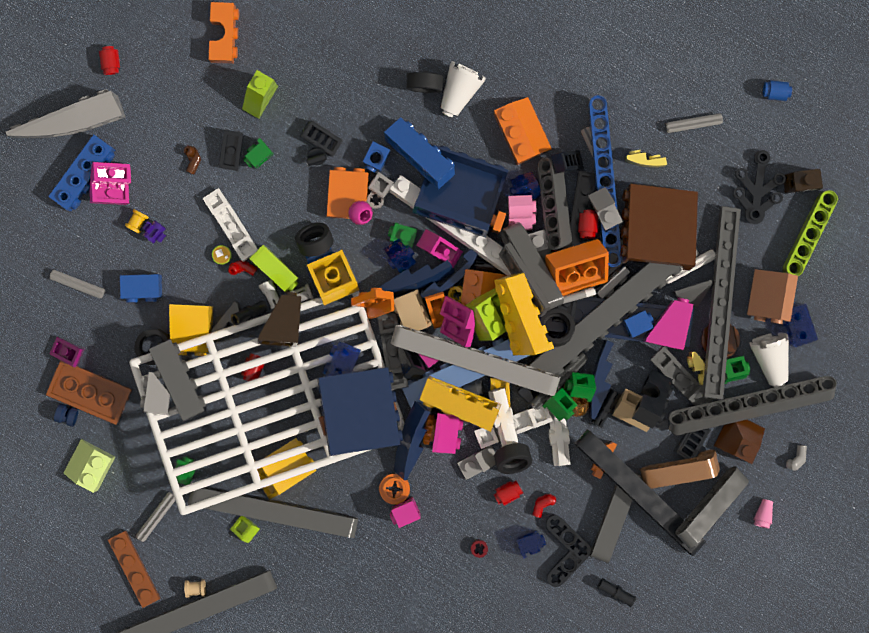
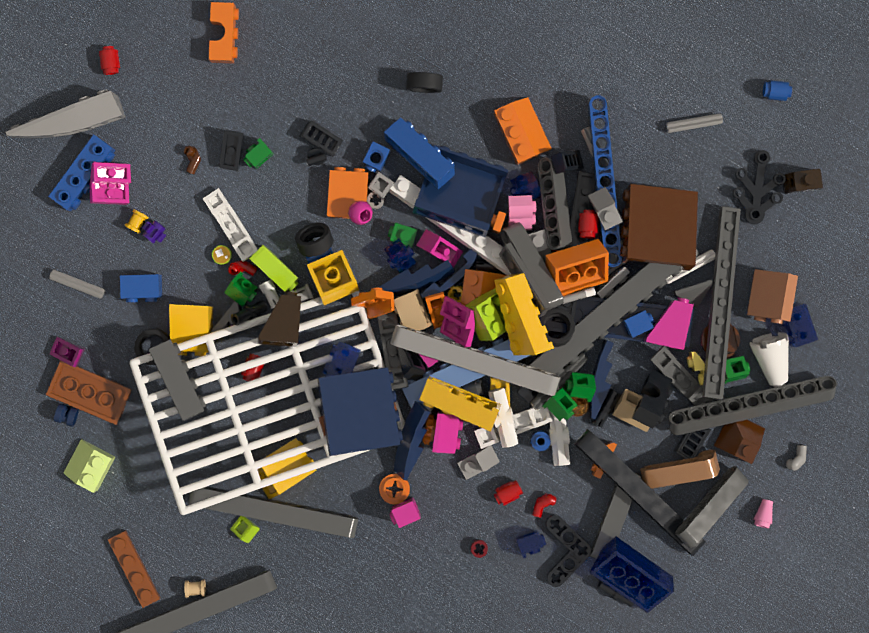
(156, 397): light grey slope -> none
(156, 516): light grey axle -> none
(185, 478): green bracket -> none
(241, 290): none -> green brick
(258, 94): lime slope -> none
(459, 88): white cone -> none
(513, 458): black tyre -> none
(540, 434): none -> blue brick
(632, 575): none -> clear blue slope
(639, 159): light yellow slope -> none
(816, 227): lime beam -> none

